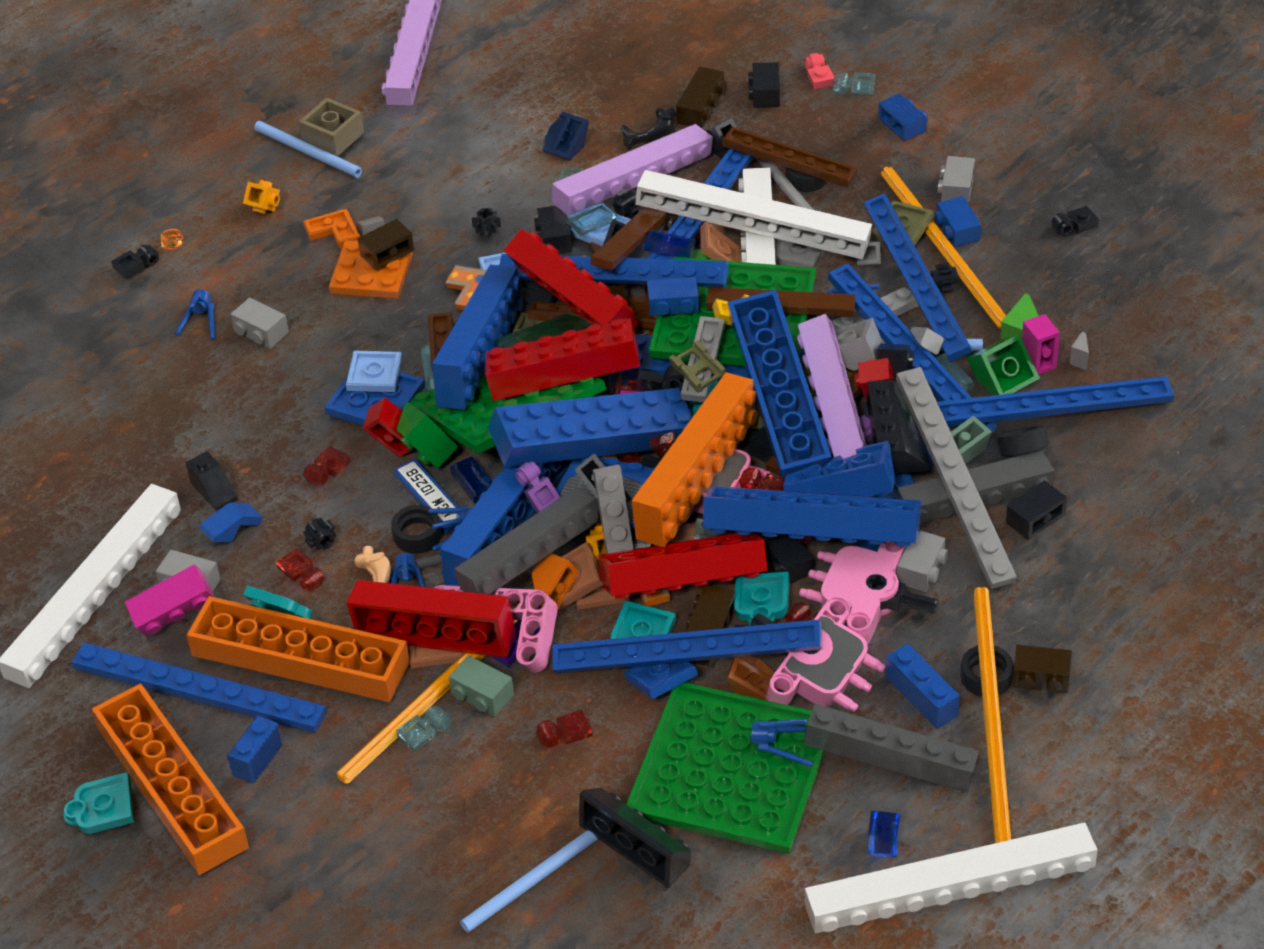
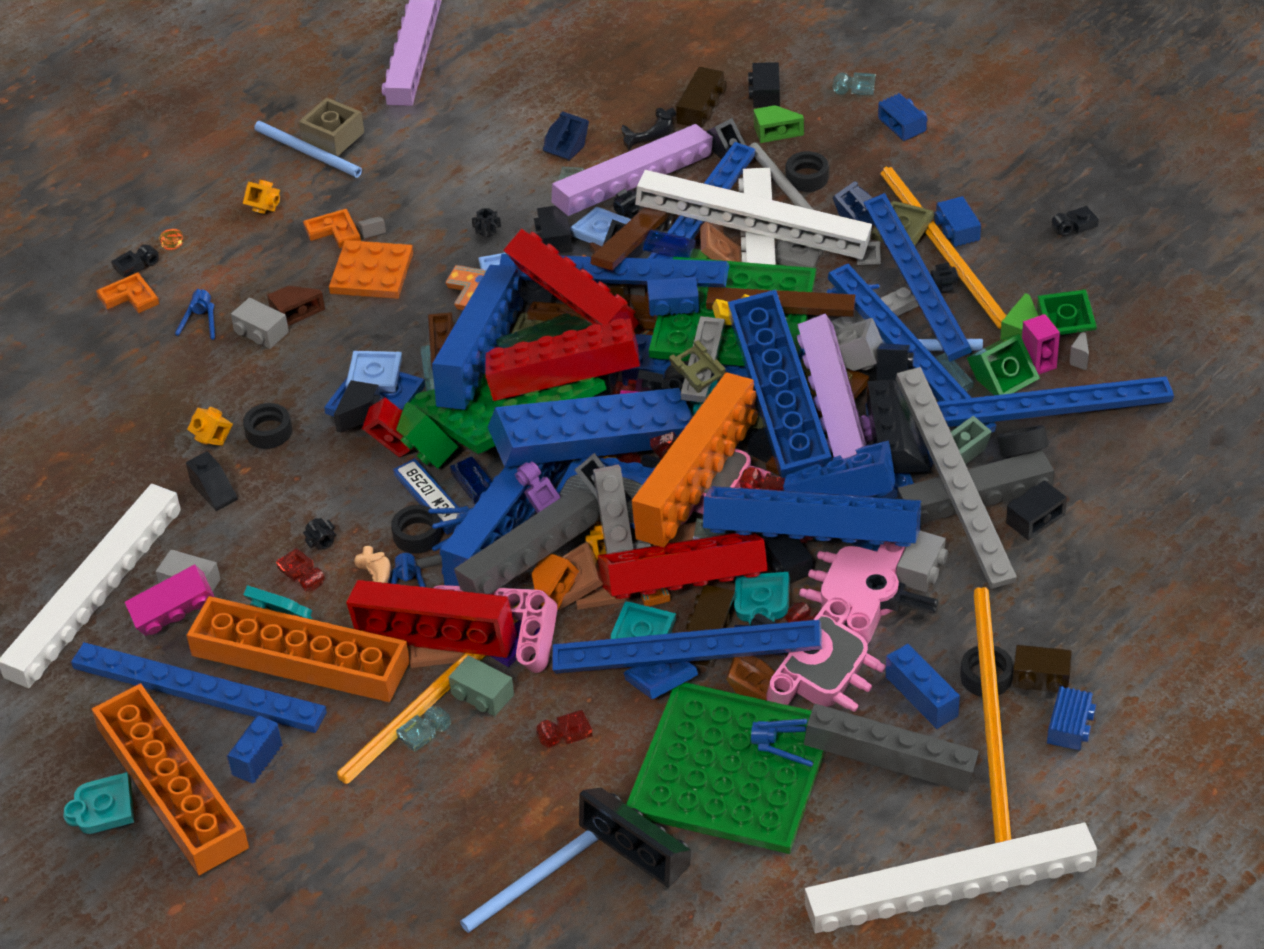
(130, 288): none -> orange tile
(209, 426): none -> light orange brick
(225, 522): blue slope -> none
(271, 438): none -> black tyre
(296, 302): none -> copper slope
(327, 463): clear red plate -> none
(355, 404): none -> black slope
(385, 244): dark brown brick -> none
(591, 218): clear light blue tile -> none
(777, 123): none -> bright green slope
(789, 157): reddish brown tile -> none
(817, 73): coral plate -> none
(850, 203): none -> dark blue slope
(873, 371): red brick -> none
(883, 834): clear blue brick -> none
(928, 339): light grey slope -> none
(957, 178): light grey brick -> none
(1068, 311): none -> green slope
(1070, 718): none -> blue brick

